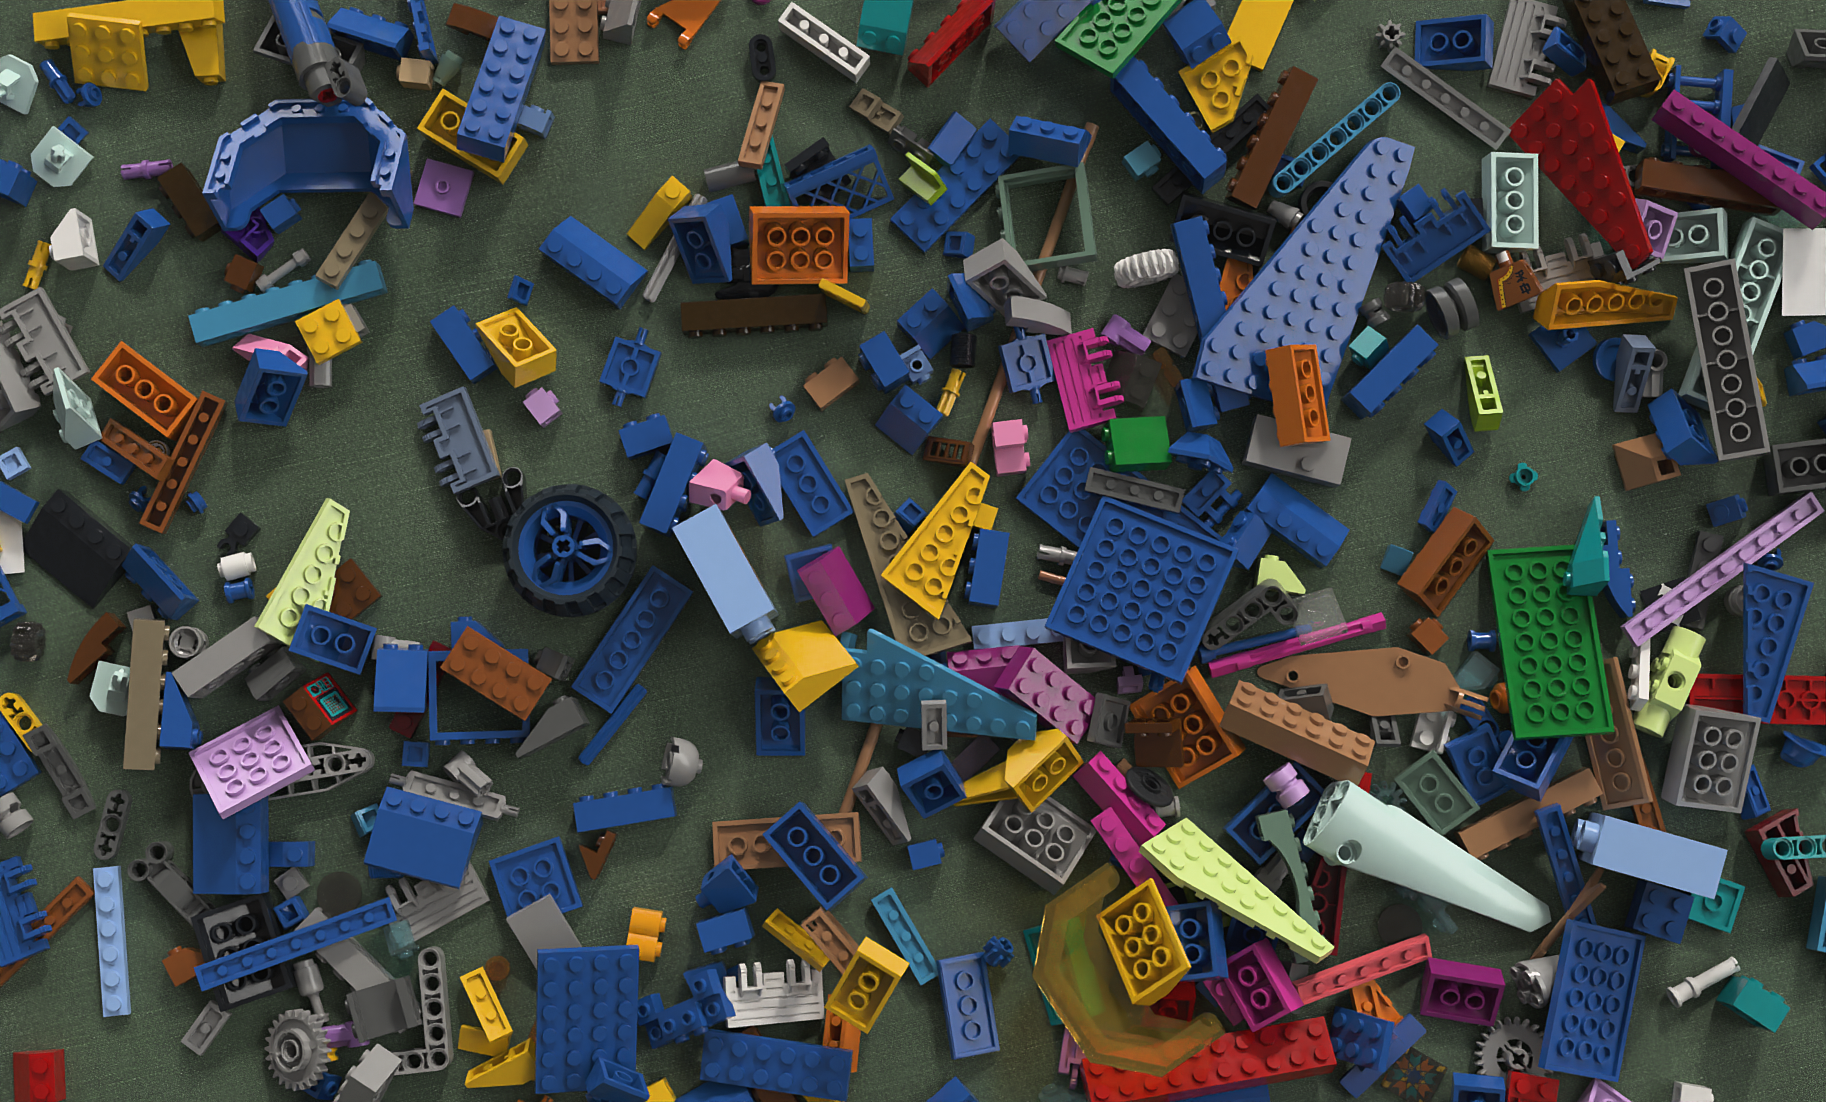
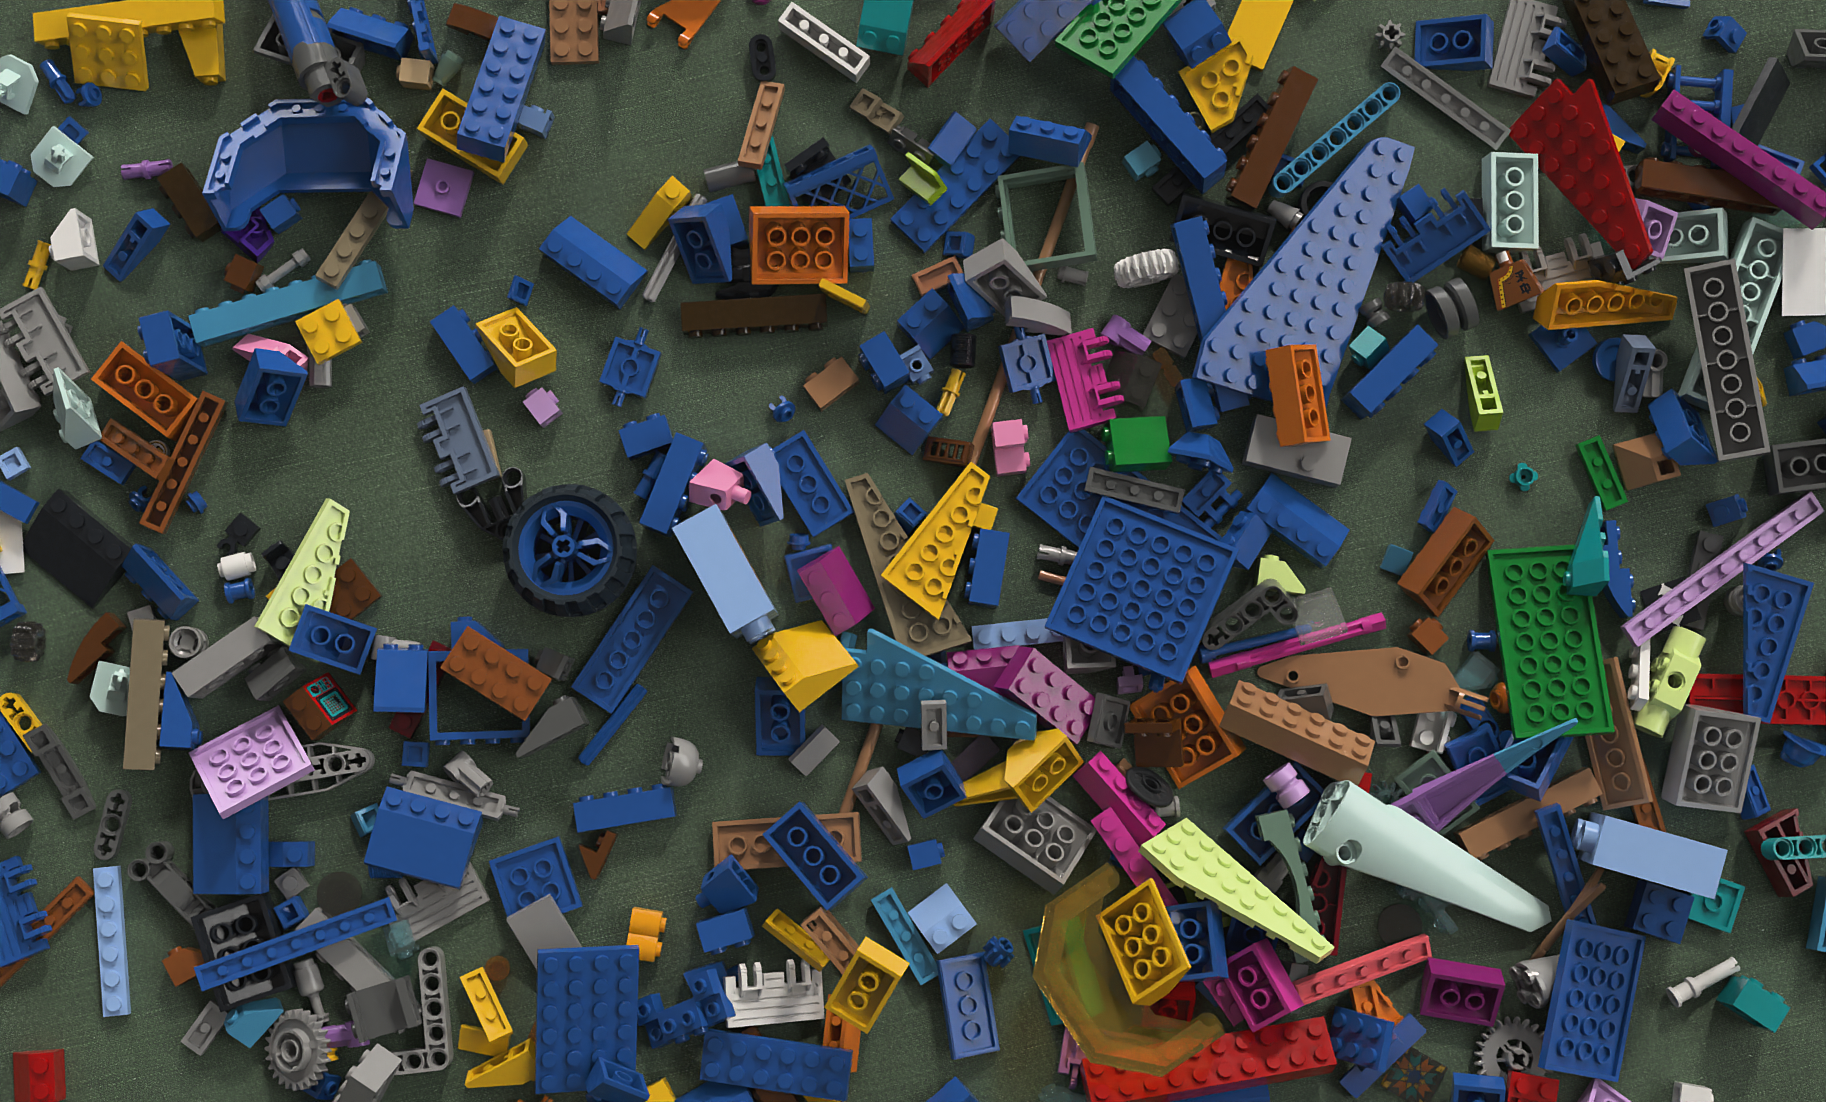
(171, 346): none -> blue brick
(252, 1019): none -> dark azure slope
(279, 557): none -> black bracket
(799, 541): none -> blue plate
(813, 750): none -> light grey tile
(936, 275): none -> nougat tile
(942, 918): none -> light blue slope
(1448, 795): none -> medium lavender plate
(1601, 473): none -> green plate

